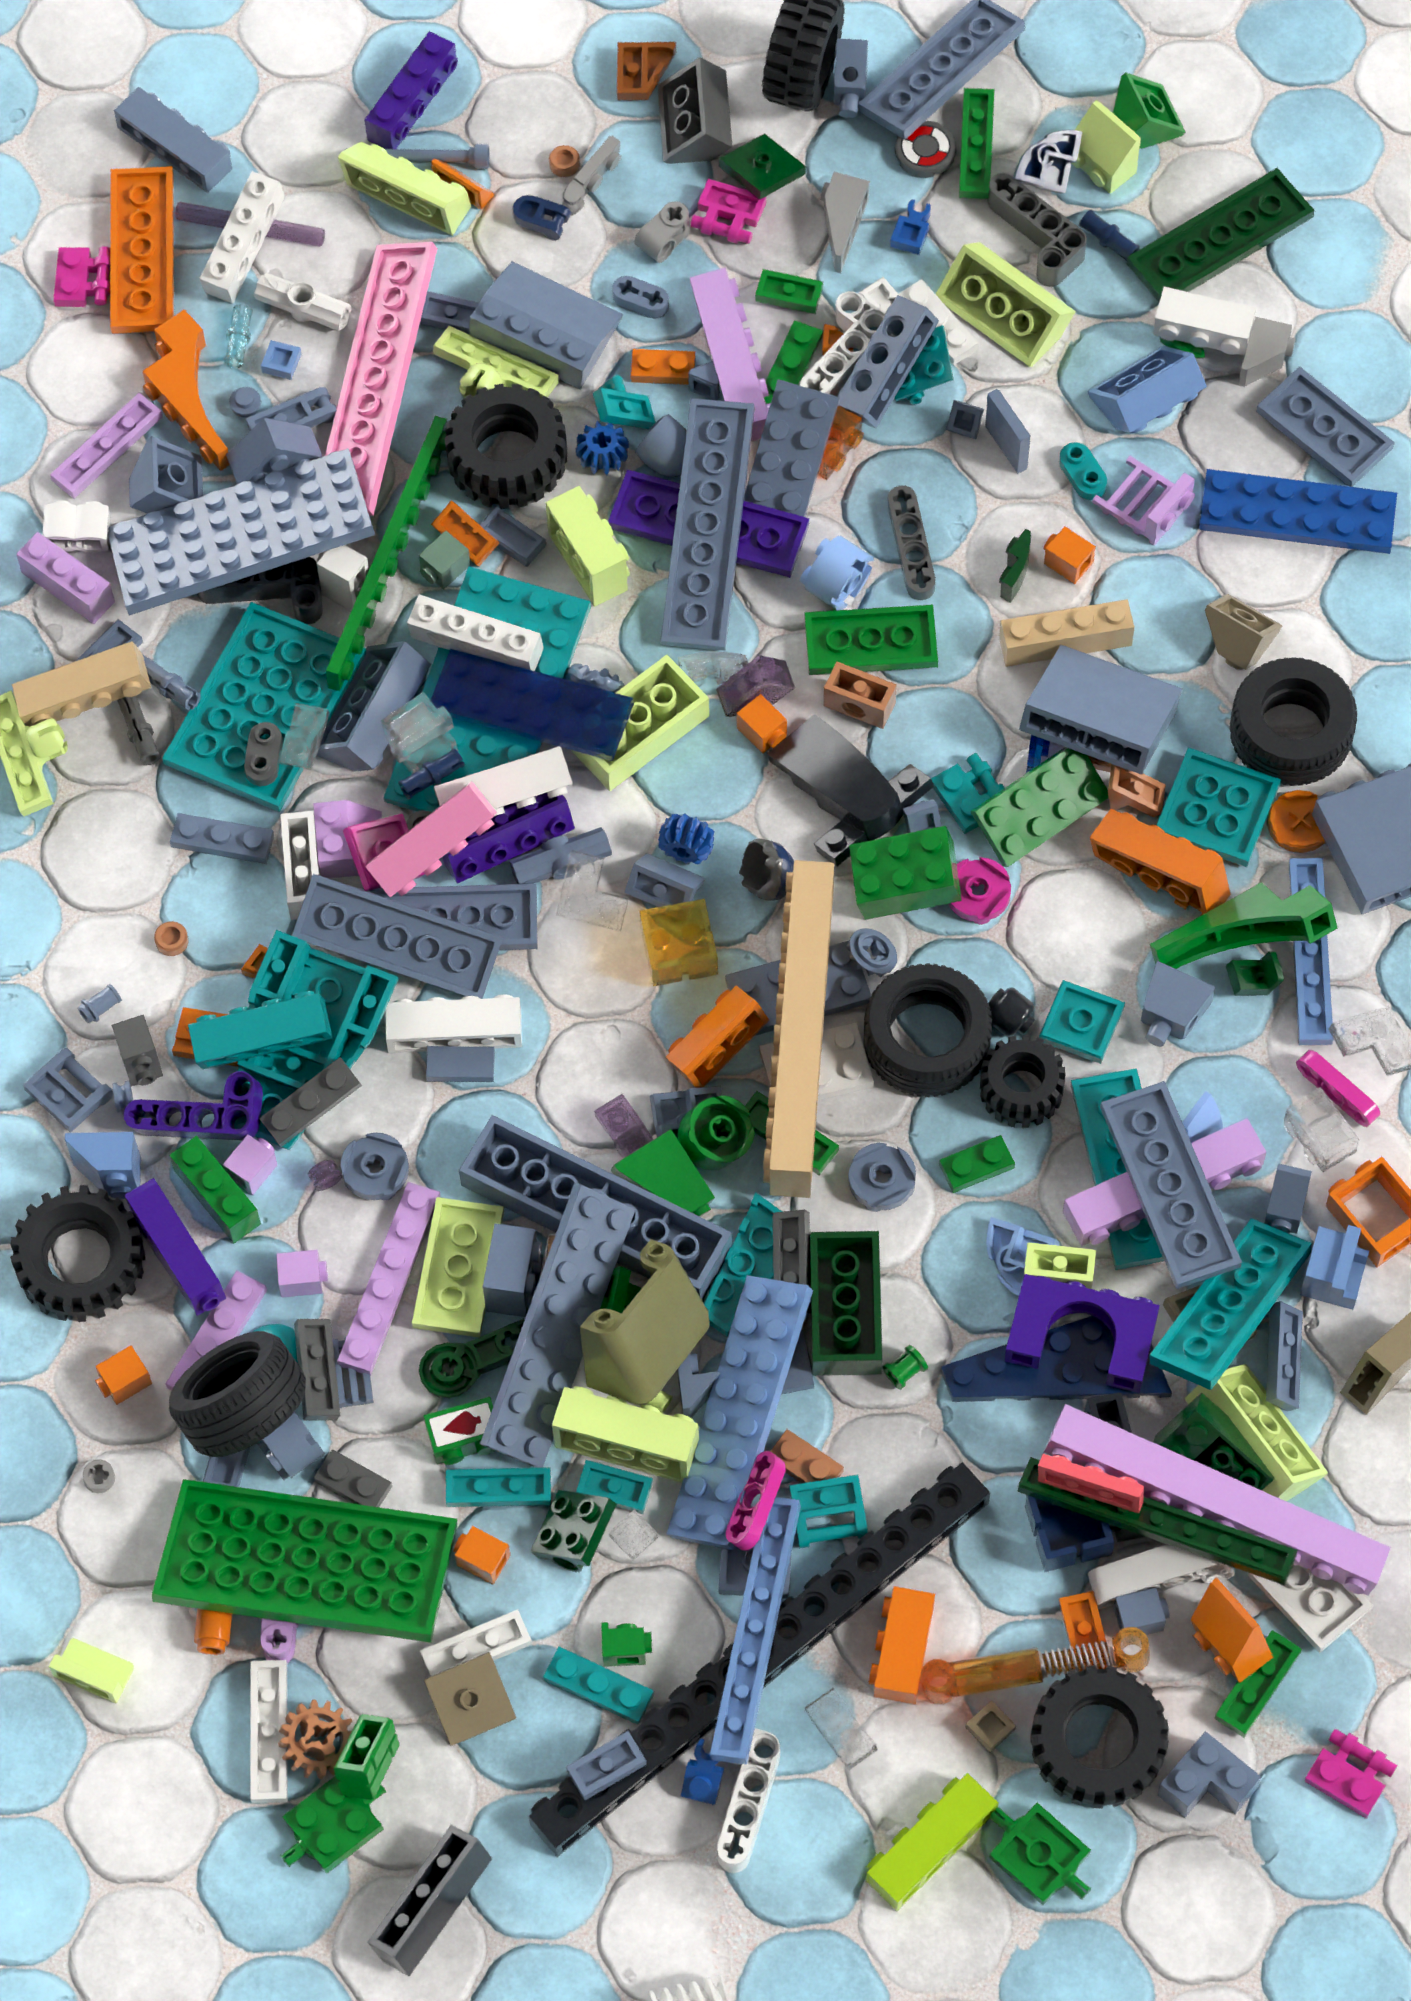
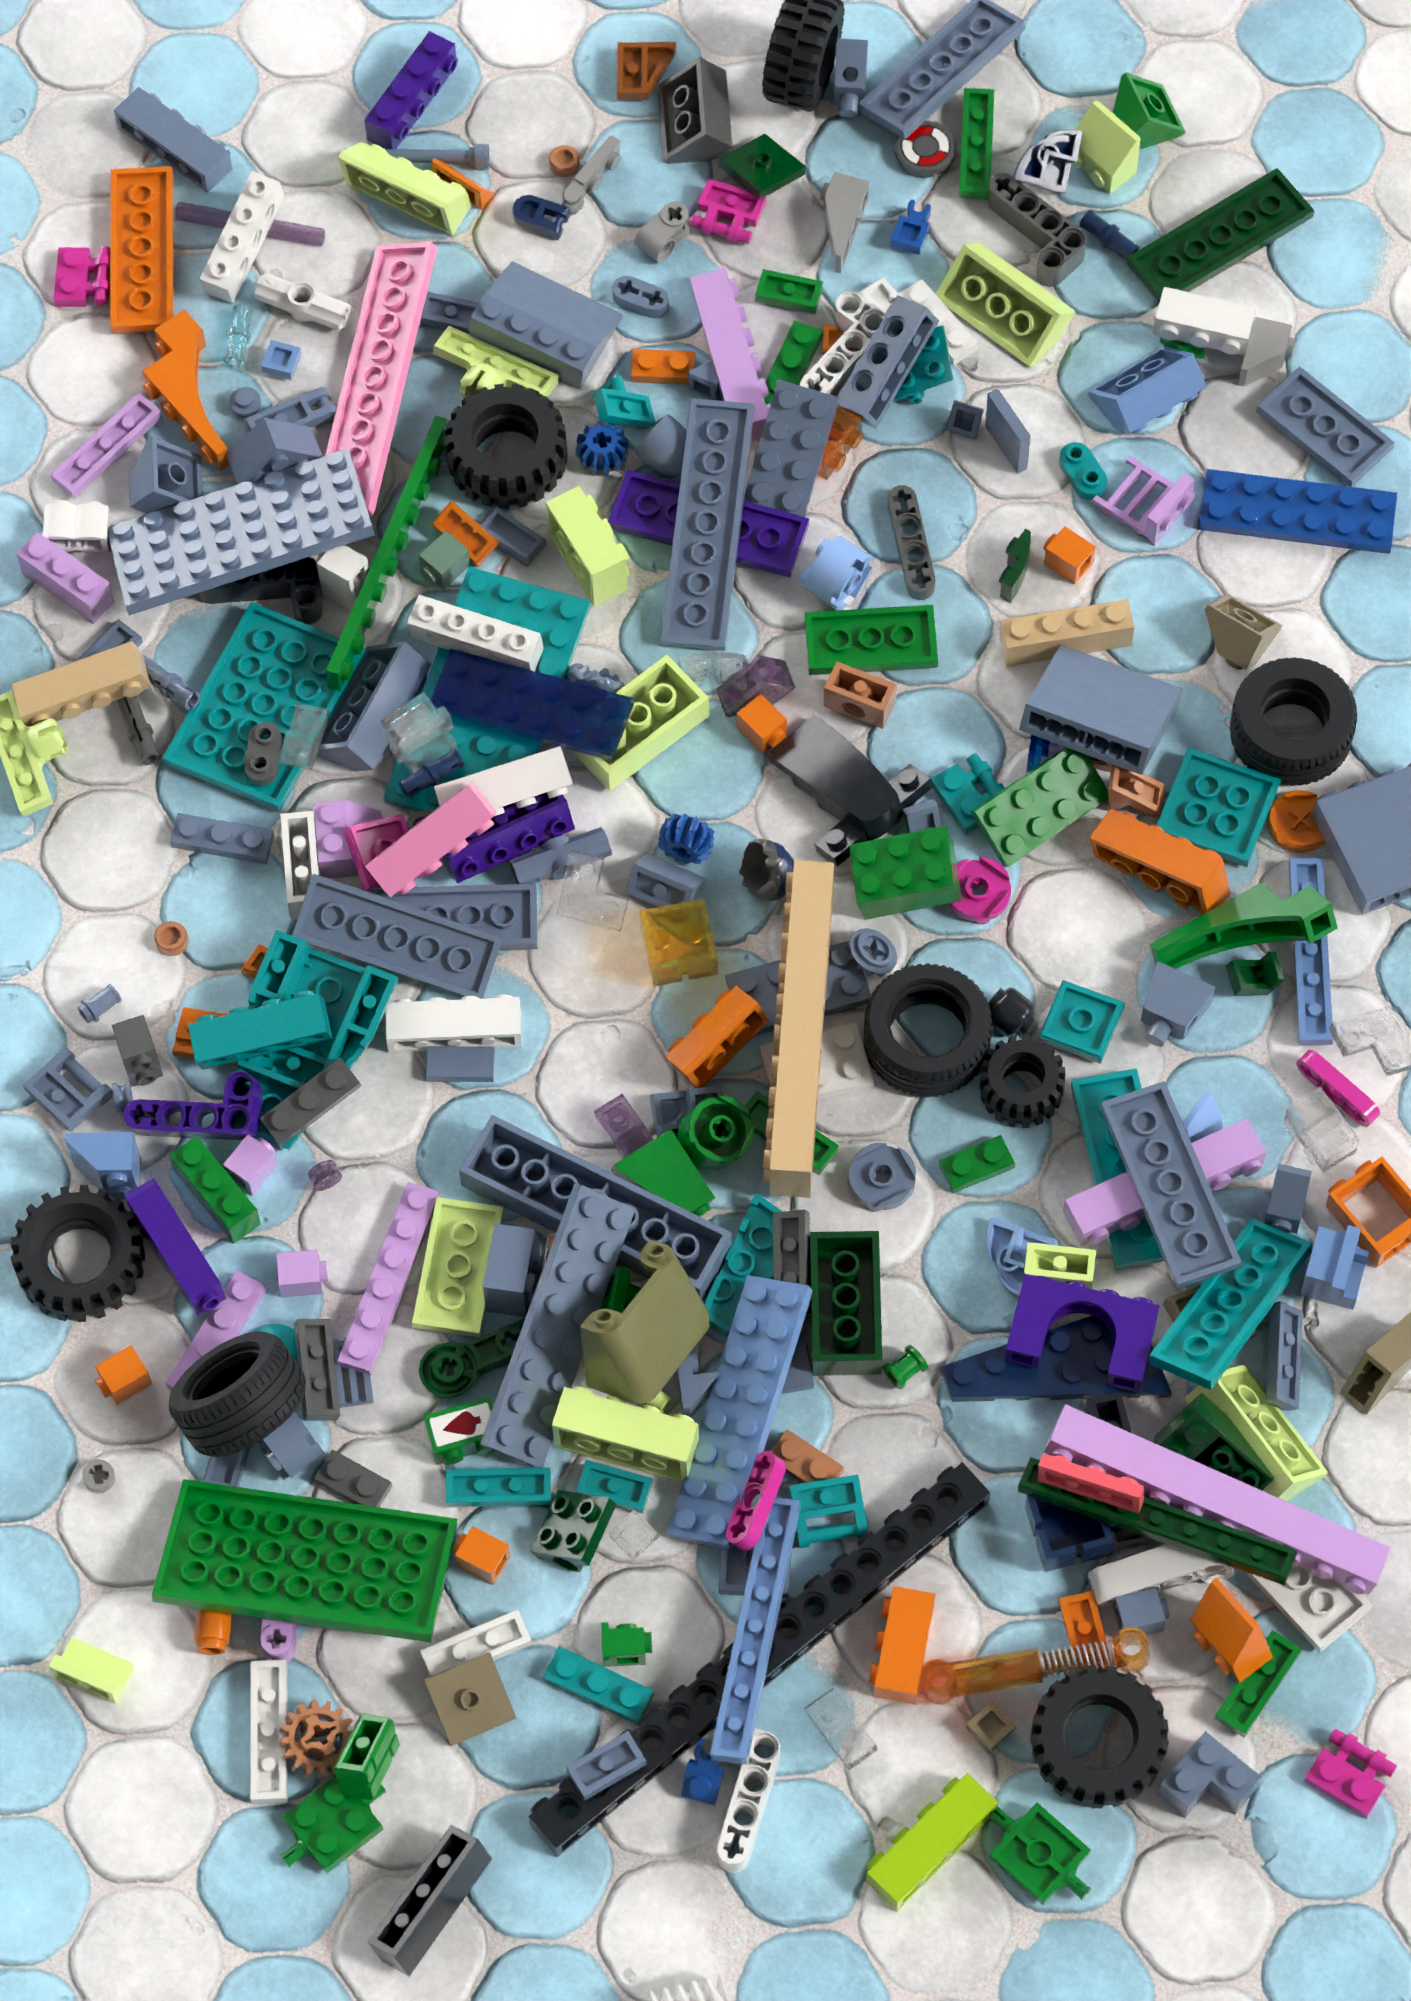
(383, 1183): sand blue plate -> none

